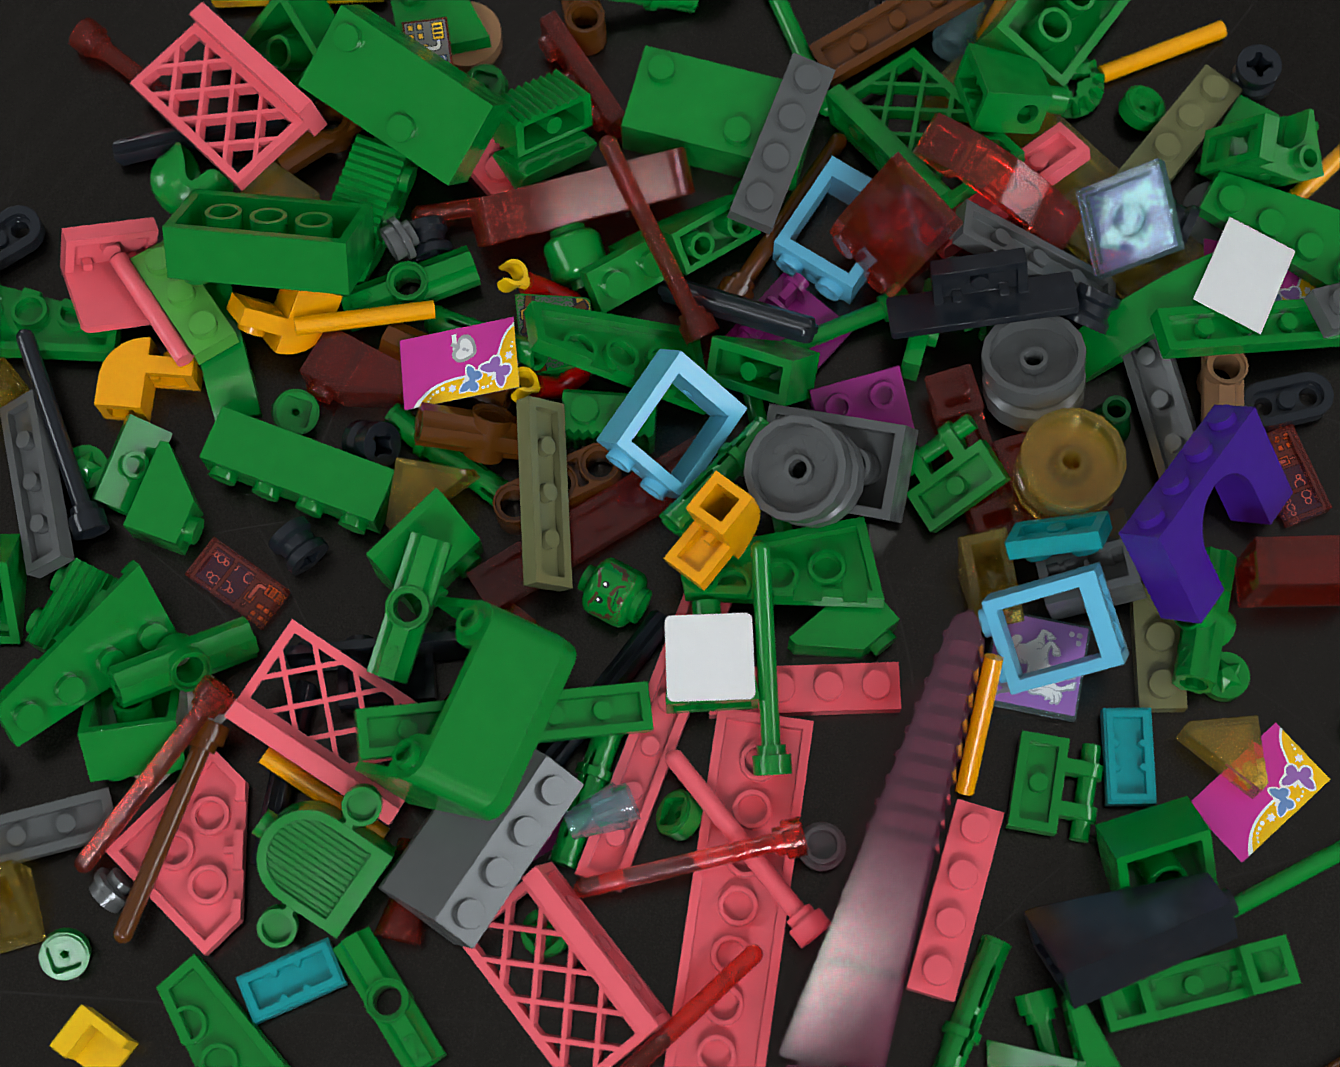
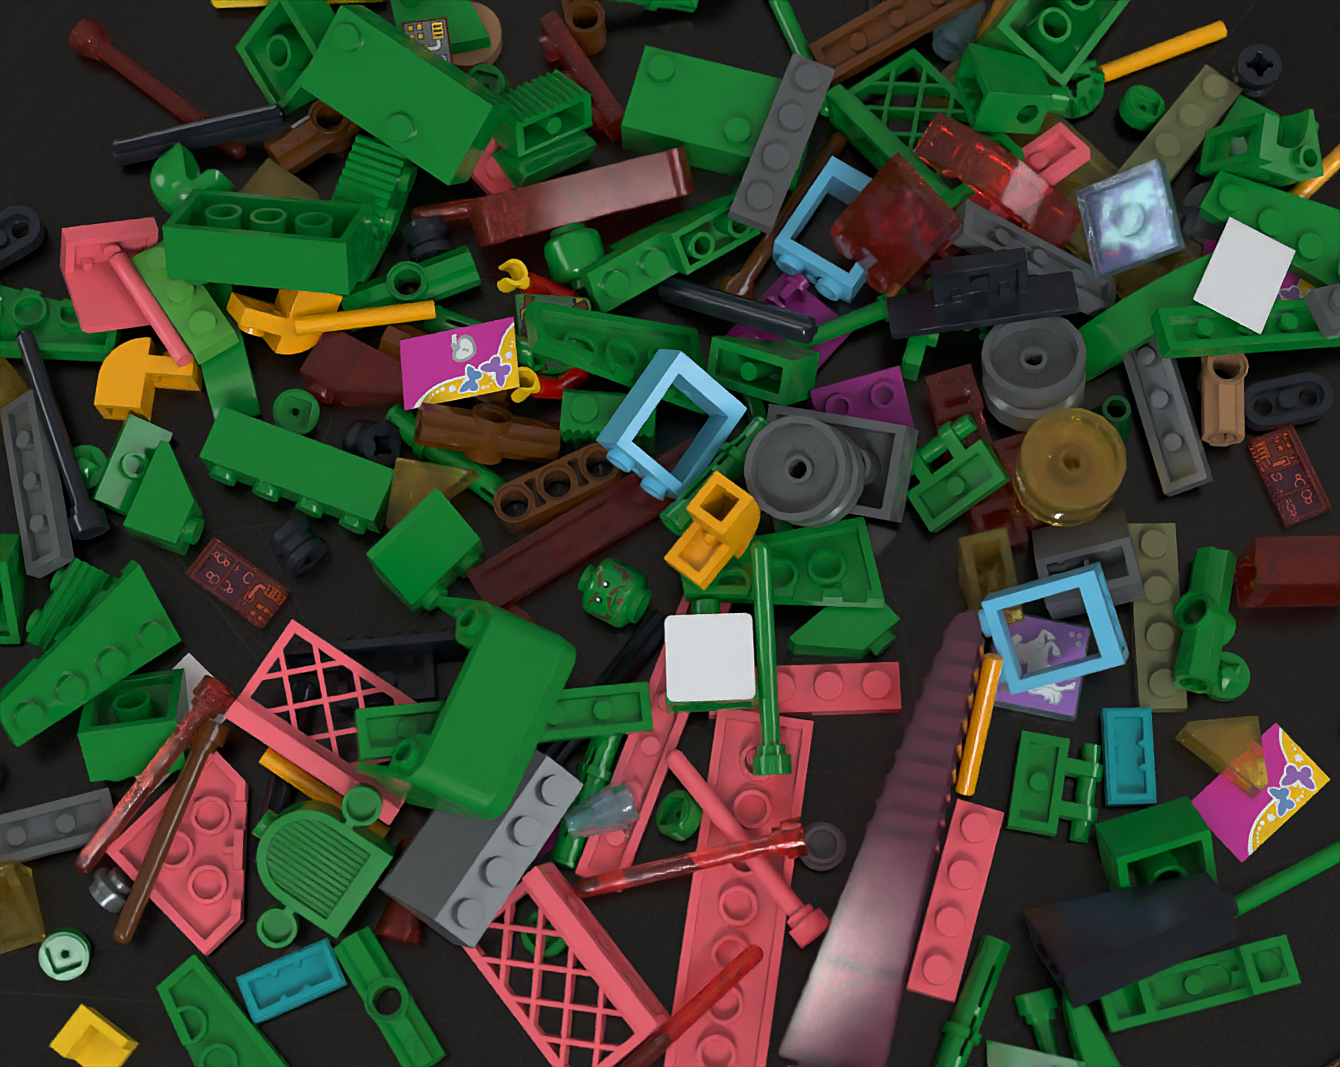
(159, 669): green piece -> none
(259, 79): coral fence -> none
(398, 639): green piece -> none
(400, 238): dark grey plate -> none
(544, 494): olive plate -> none
(694, 319): clear red piece -> none
(1058, 535): teal plate -> none
(1094, 308): black wheel -> none
(1166, 528): dark purple arch -> none

